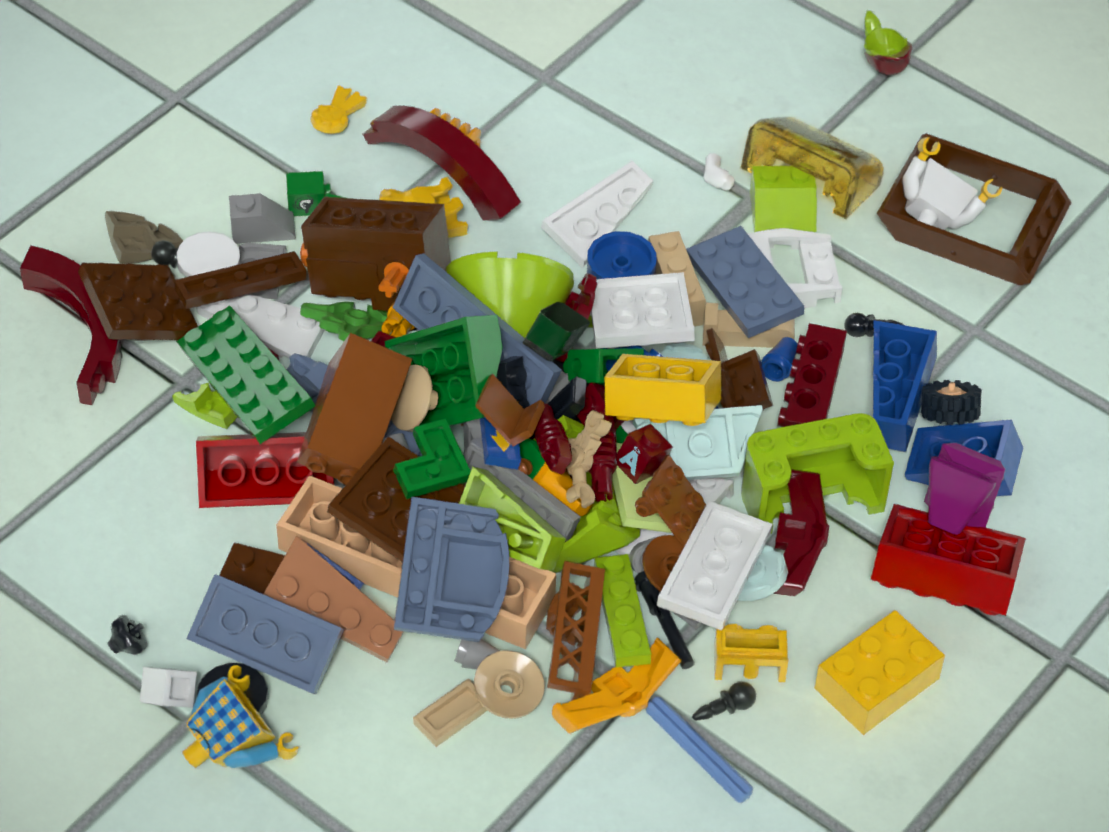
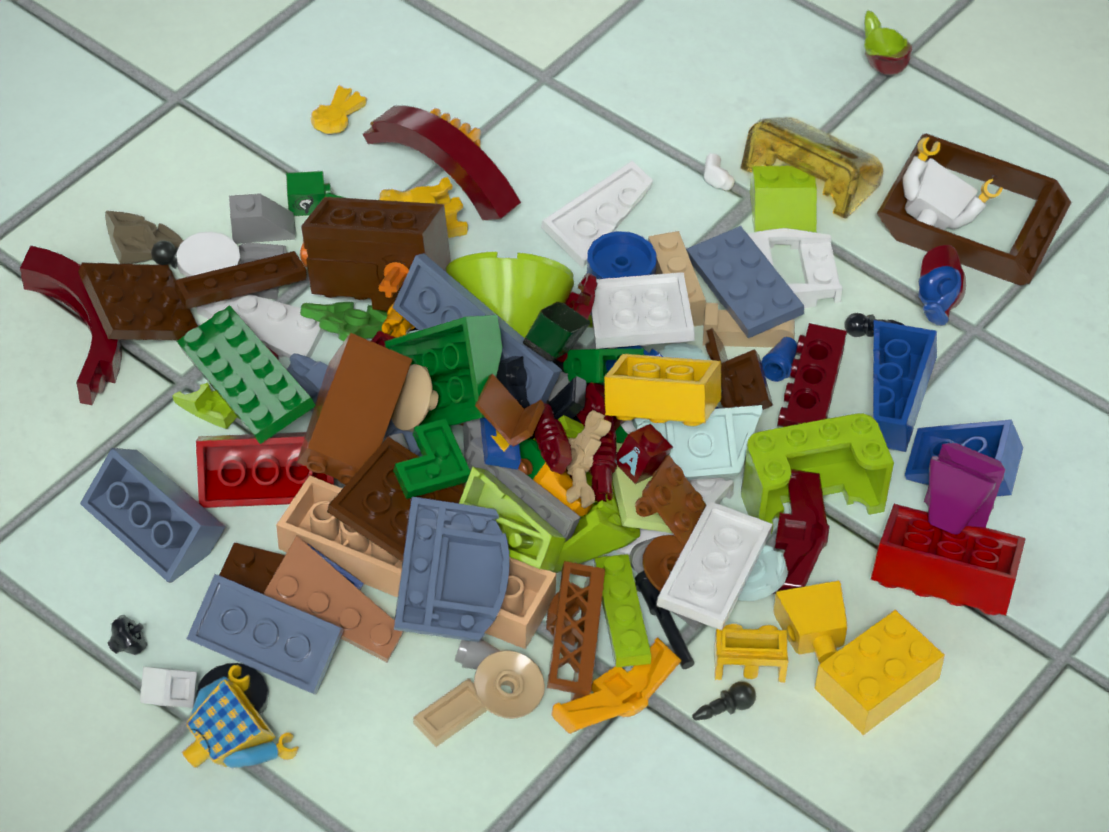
(151, 513): none -> sand blue slope
(699, 749): medium blue axle -> none
(813, 618): none -> yellow torso
(941, 283): none -> blue hair
(951, 402): black wheel -> none

